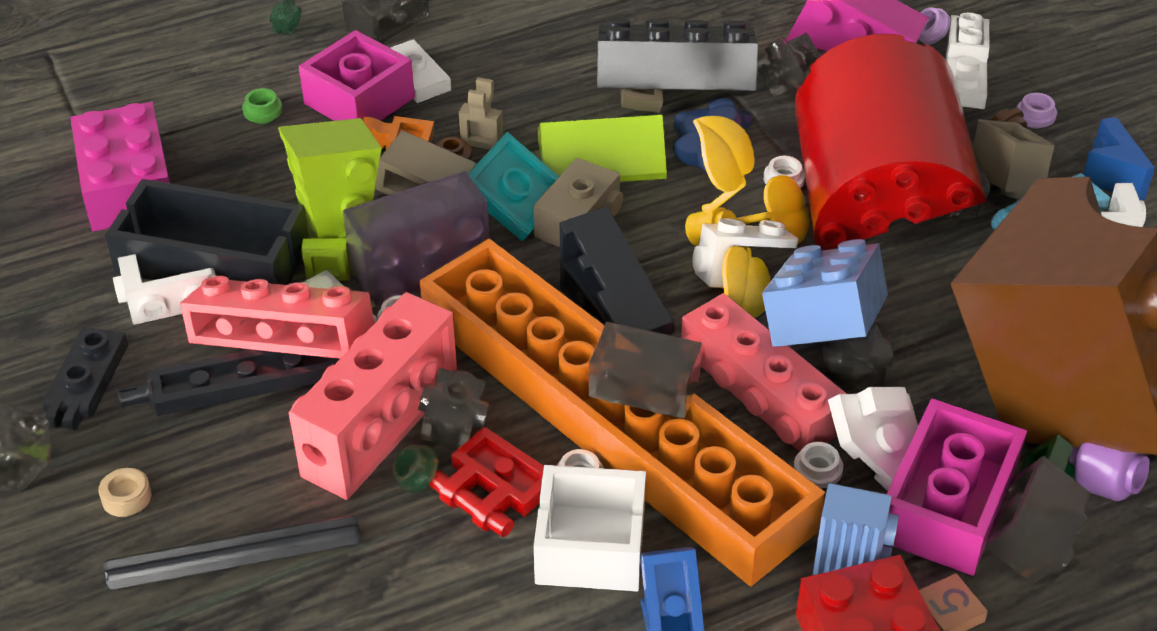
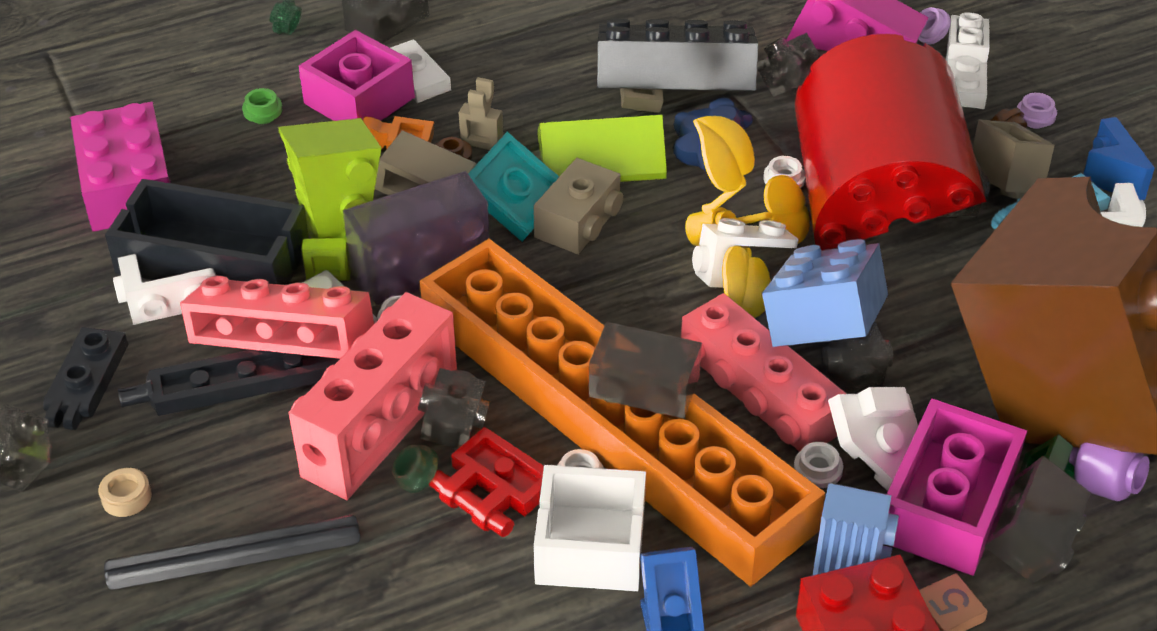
(606, 277): black wedge -> none

